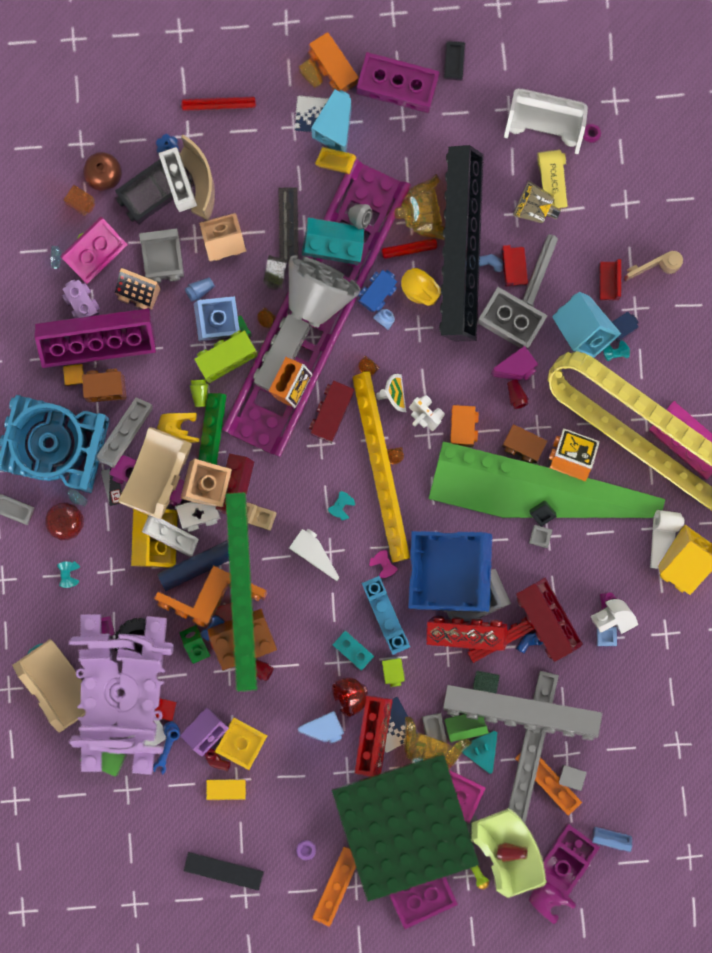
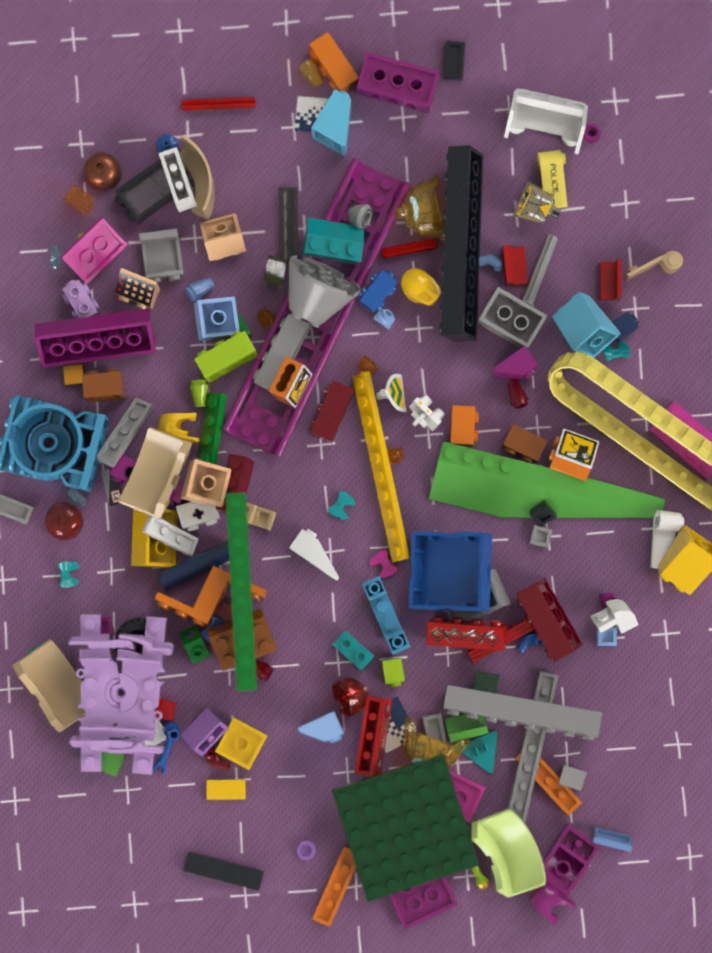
(335, 160): yellow tile -> none
(510, 852): dark red cone -> none

